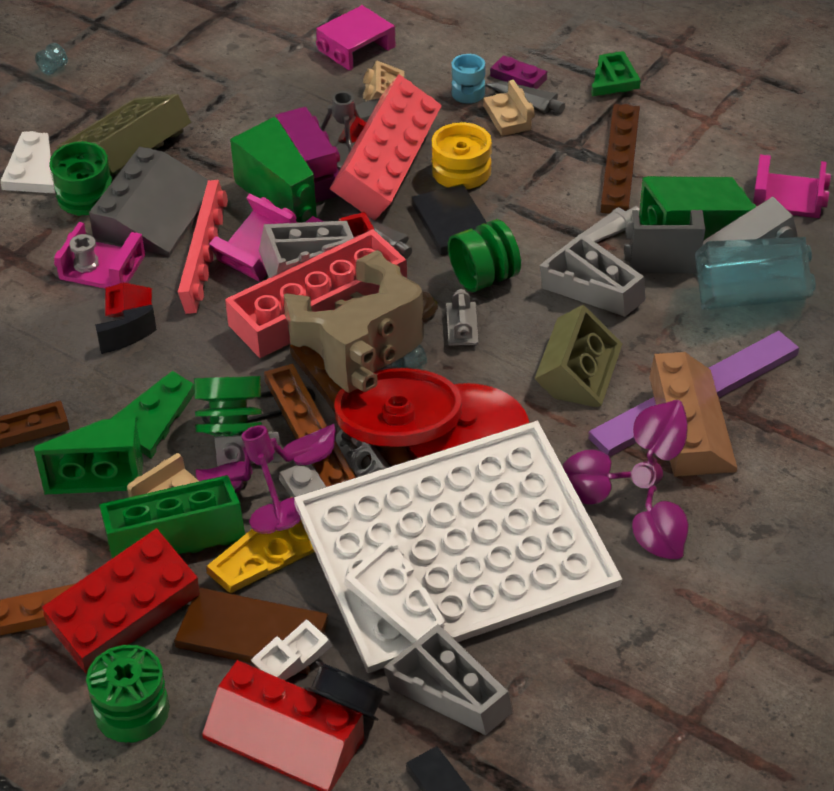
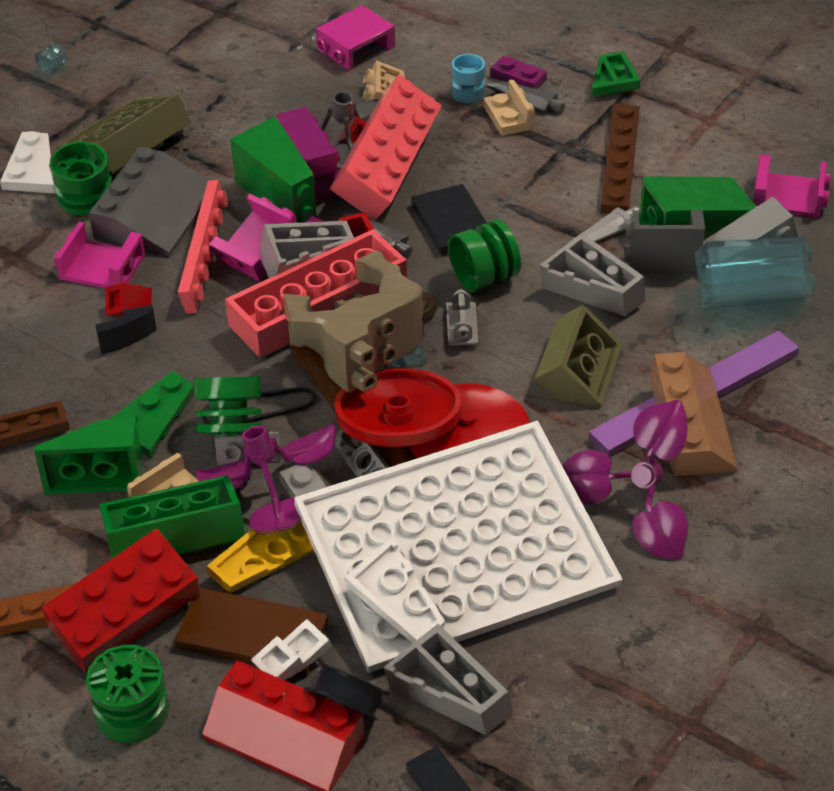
(83, 249): light grey bush -> none
(305, 419): dark orange plate -> none
(461, 155): yellow wheel -> none

